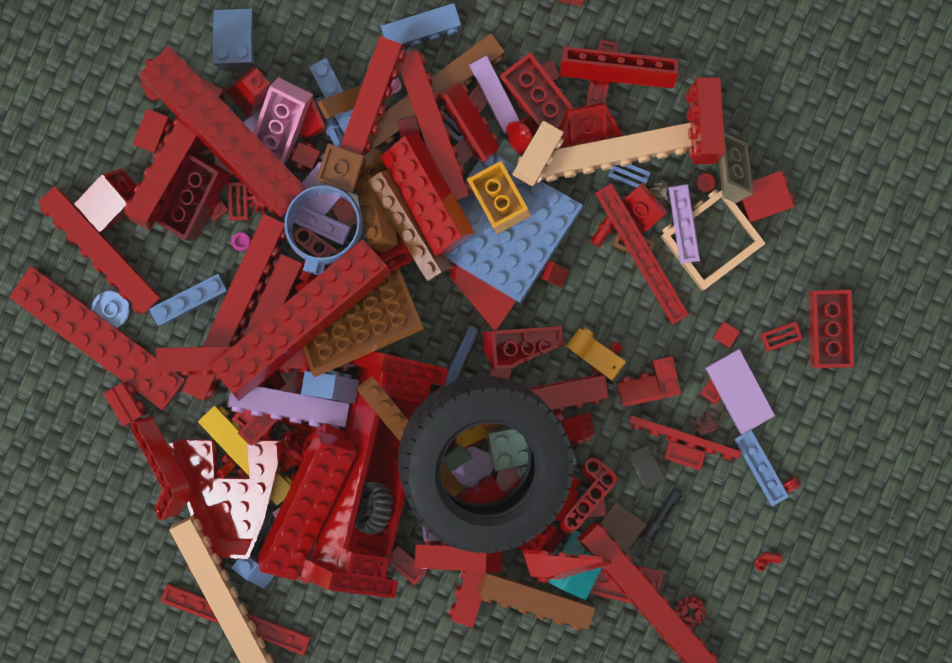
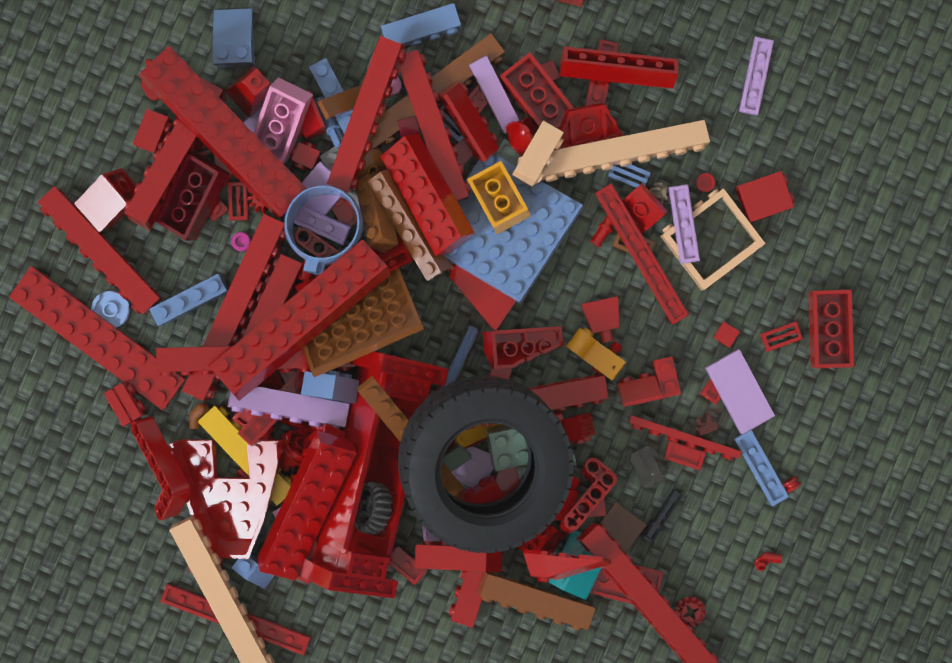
(196, 413): none -> dark orange arm
(228, 466): red arm -> none
(340, 168): dark orange tile -> none
(555, 274): red tile -> none
(602, 317): none -> red torso
(705, 121): red brick -> none
(735, 170): dark tan slope -> none
(756, 76): none -> lavender tile

